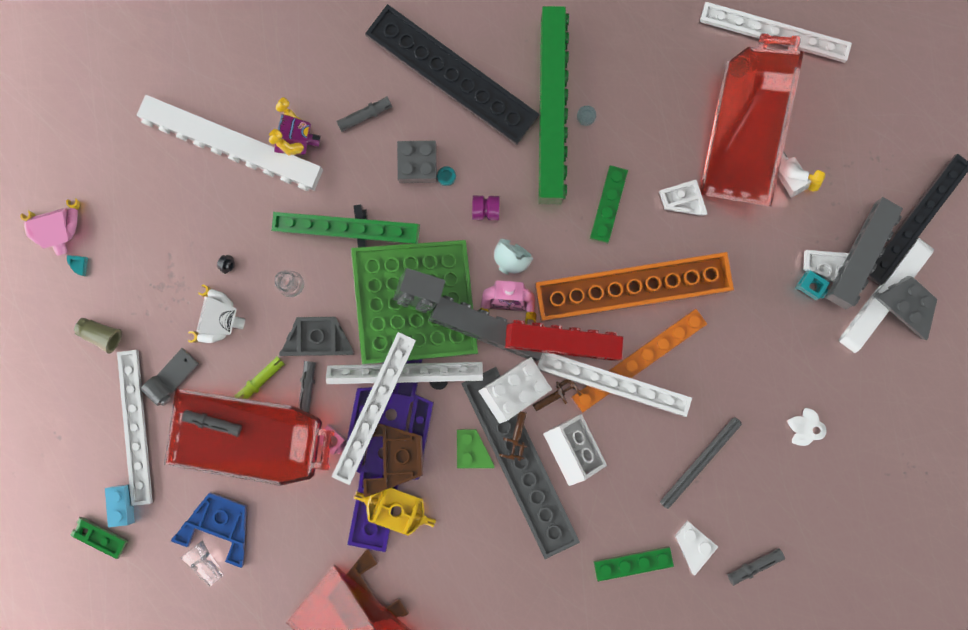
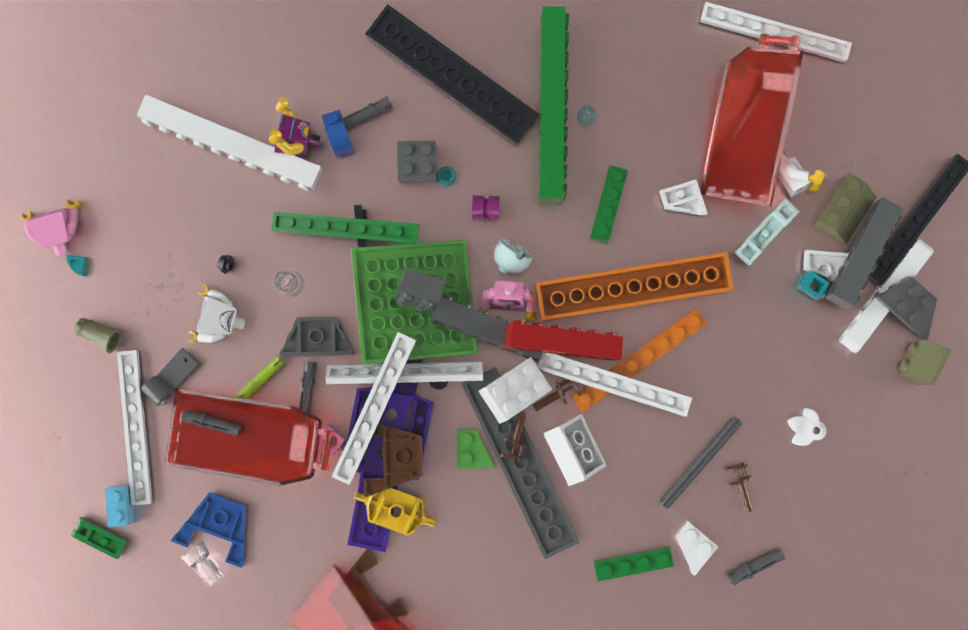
(337, 133): none -> blue brick
(741, 485): none -> reddish brown piece
(766, 231): none -> light aqua slope
(845, 208): none -> olive slope
(924, 362): none -> olive slope

